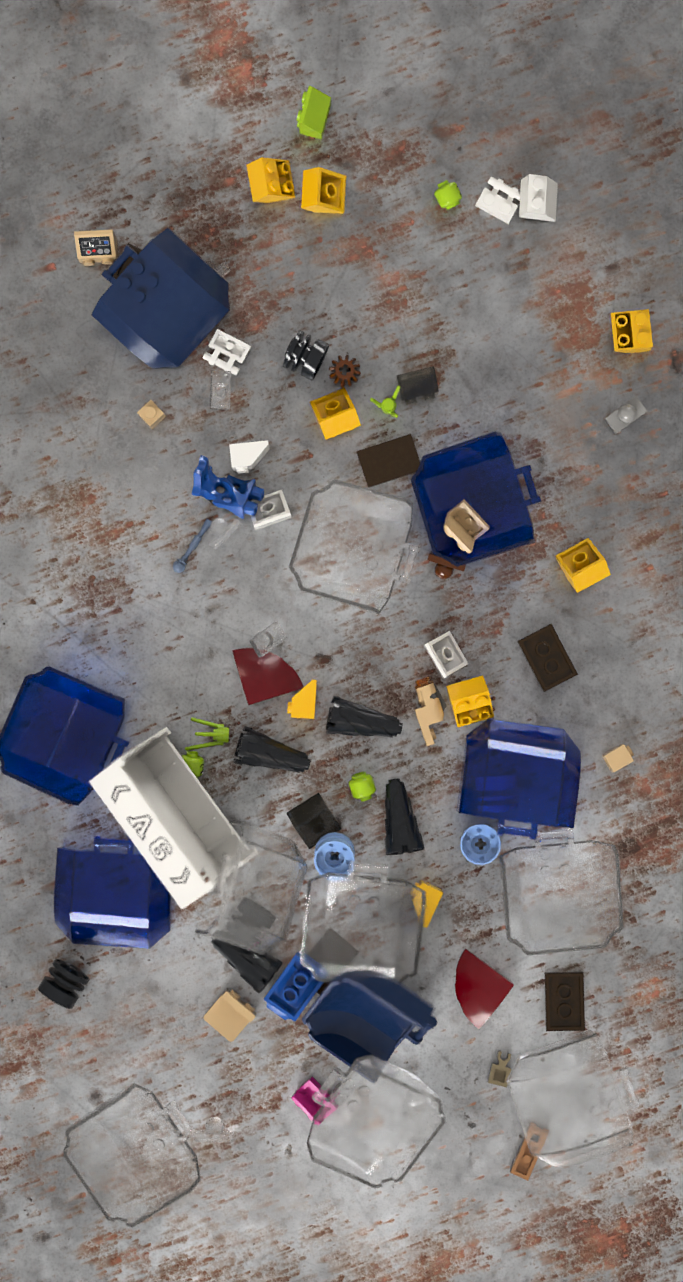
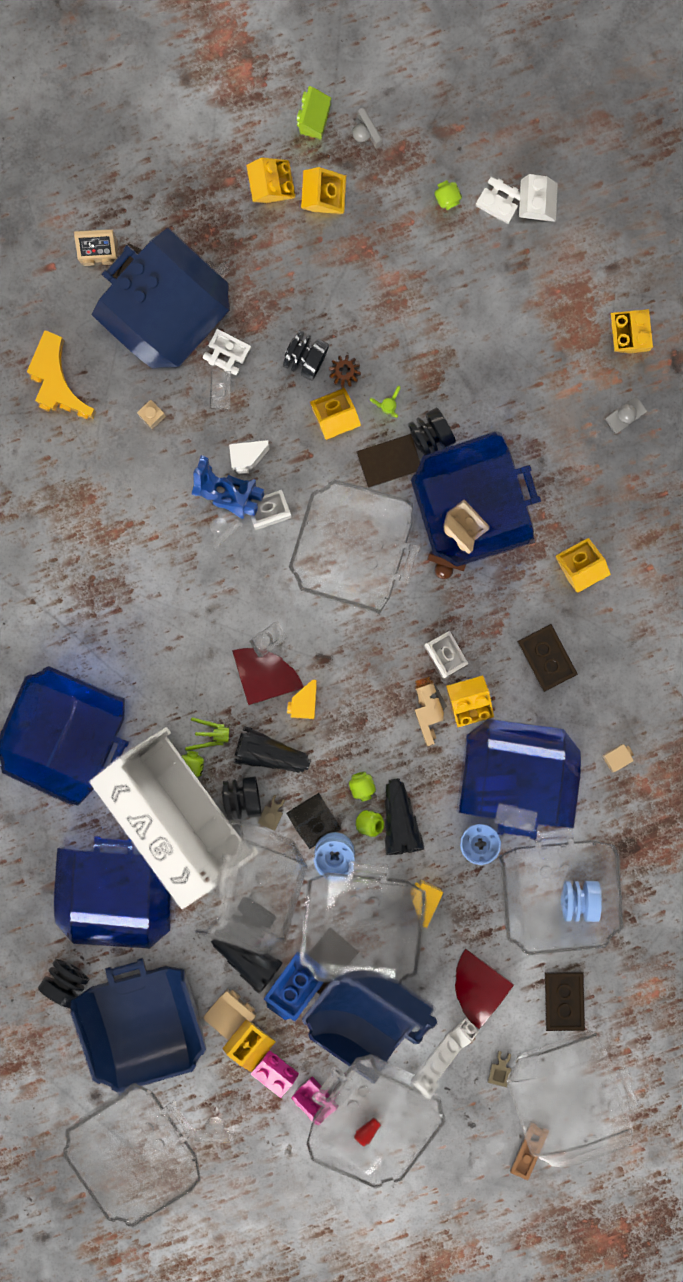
(47, 367): none -> yellow arch
(139, 1026): none -> dark blue windscreen
(179, 566): sand blue piece -> none
(241, 798): none -> black wheel
(248, 1045): none -> yellow slope
(271, 816): none -> dark tan plate
(275, 1074): none -> bracket
(356, 720): black cone -> none
(366, 129): none -> light grey tile
(367, 1132): none -> red cone
(369, 823): none -> lime head
(417, 385): clear smoke slope -> none
(432, 432): none -> black wheel
(442, 1057): none -> white slope
(515, 817): none -> clear tile
(578, 901): none -> light blue wheel

